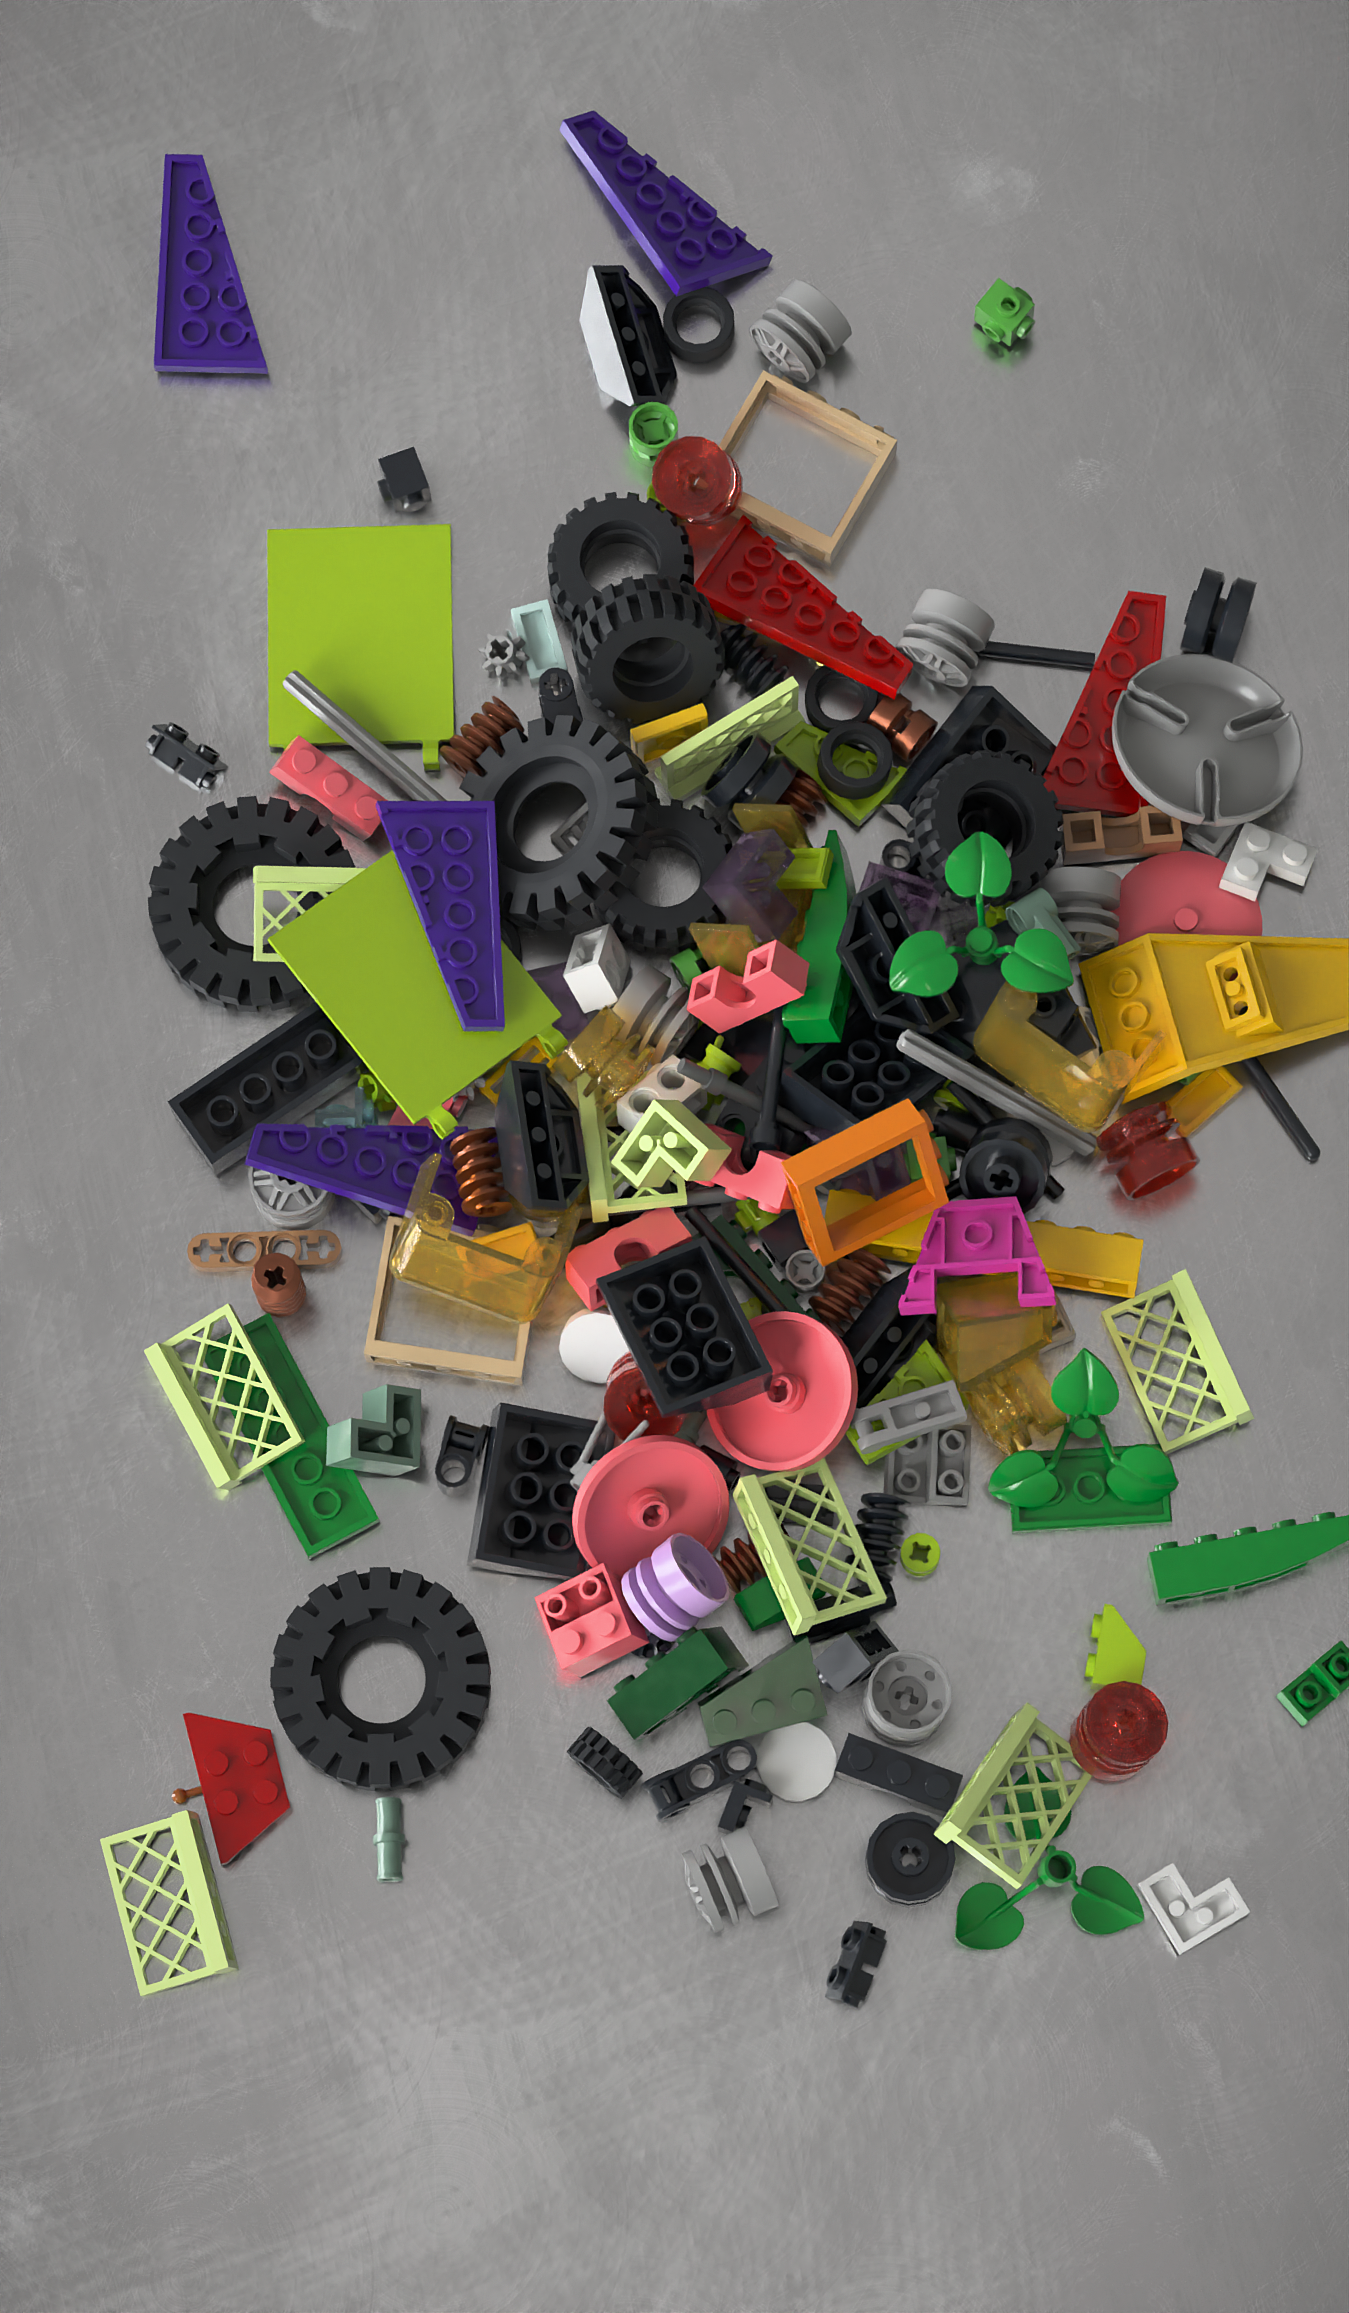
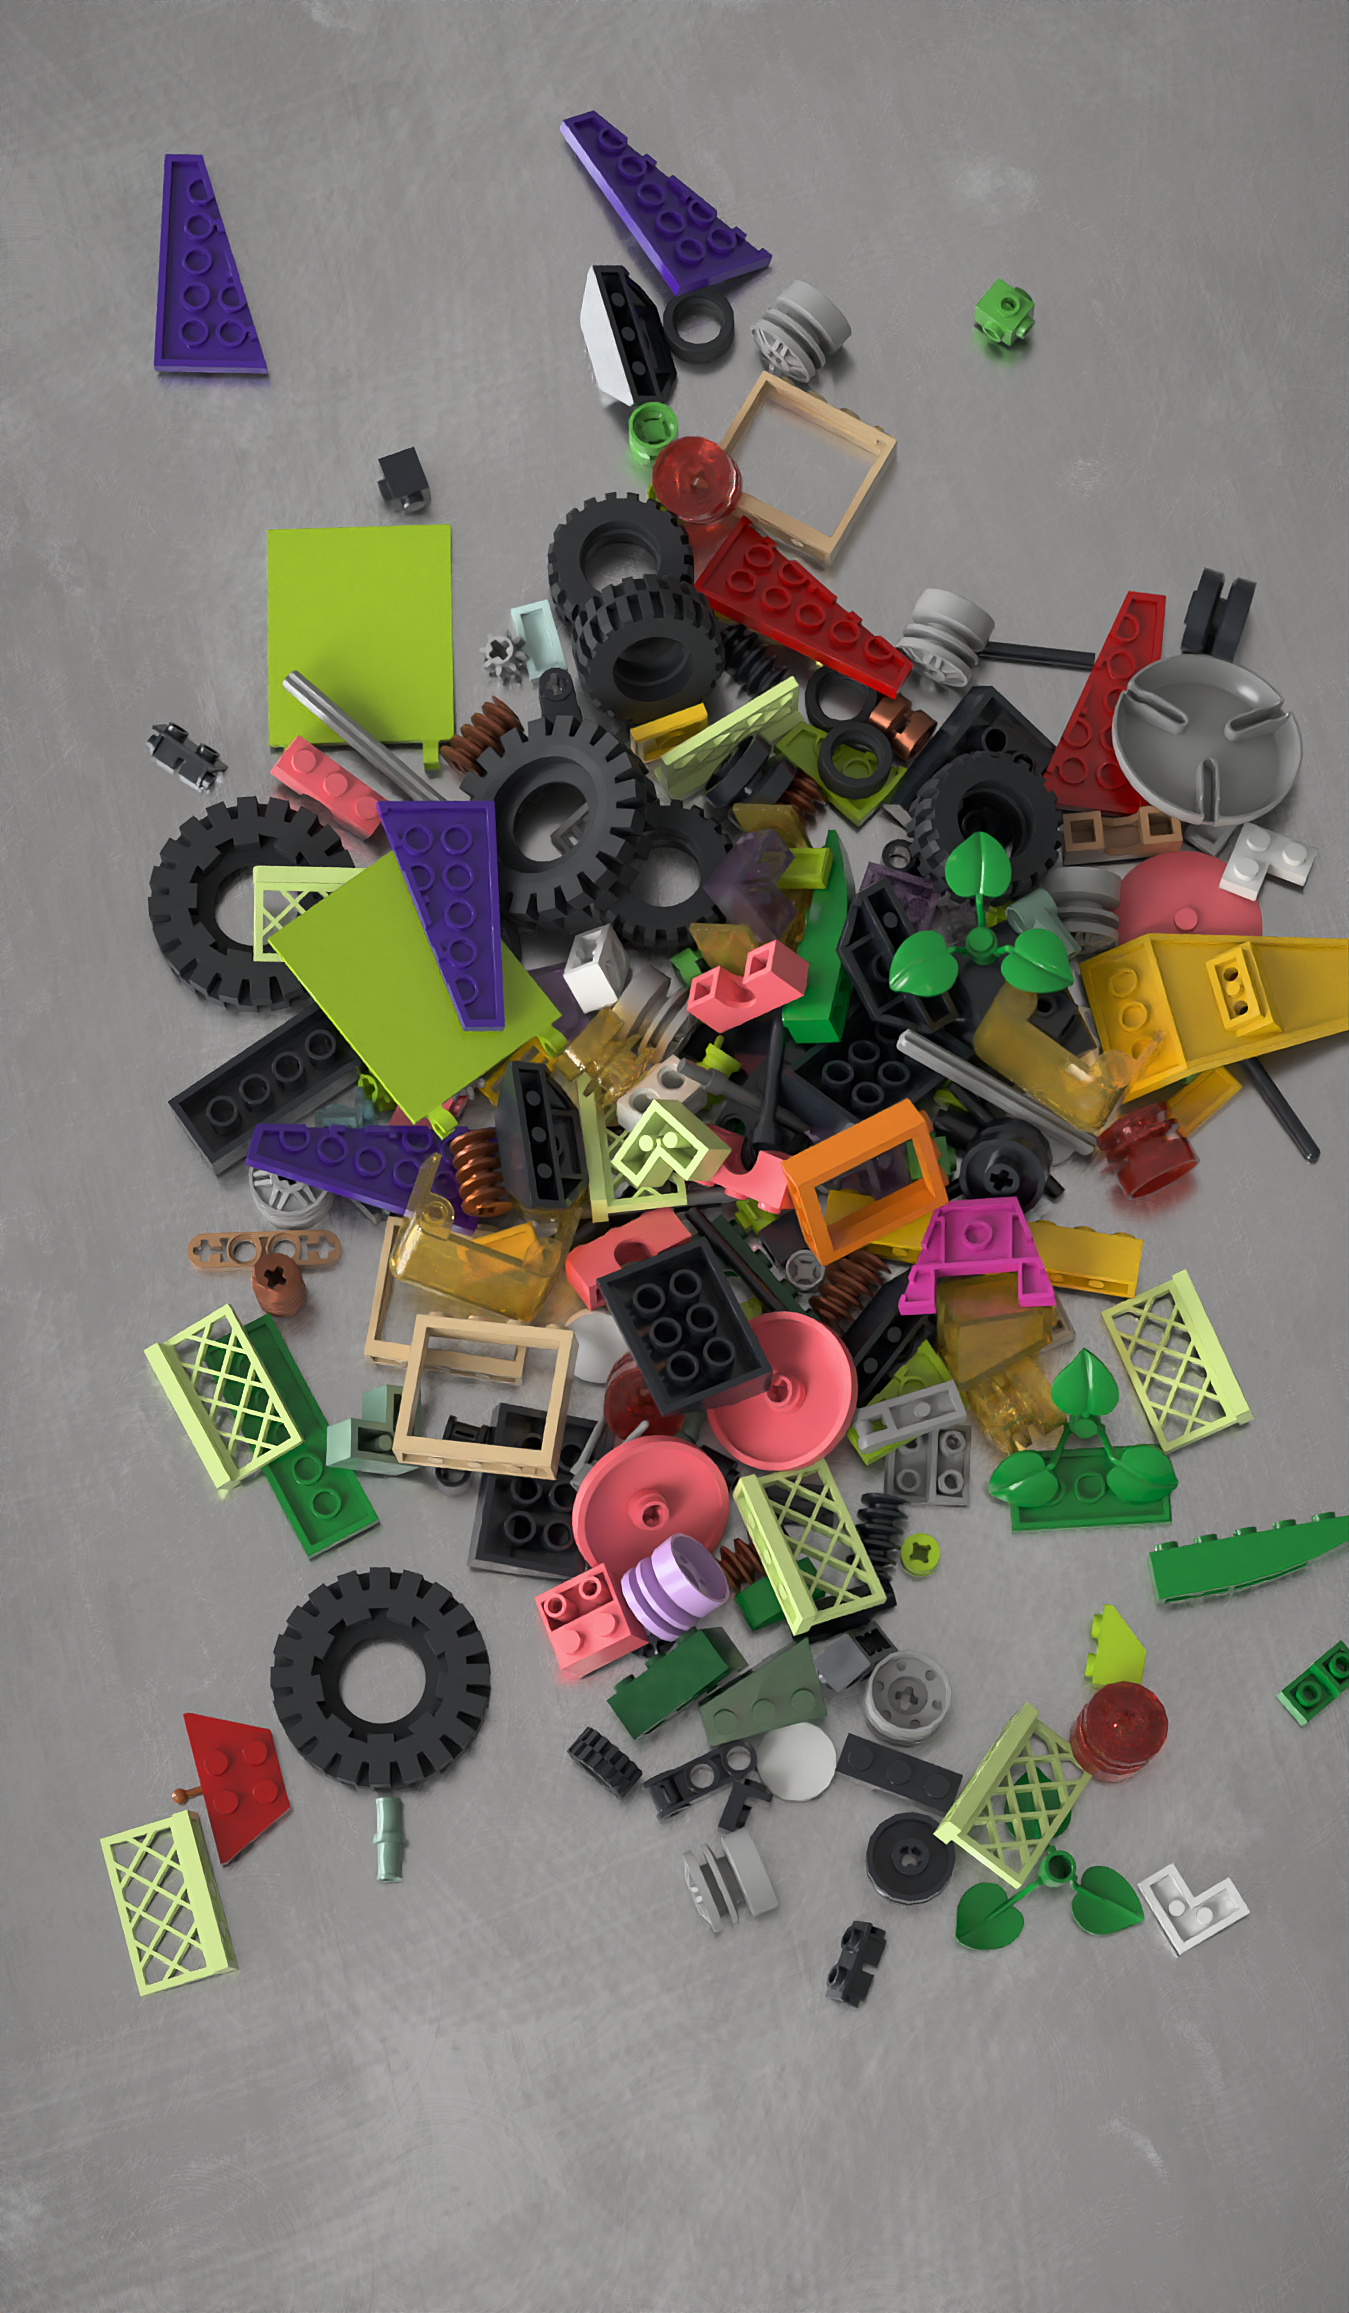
(476, 1456): none -> tan window

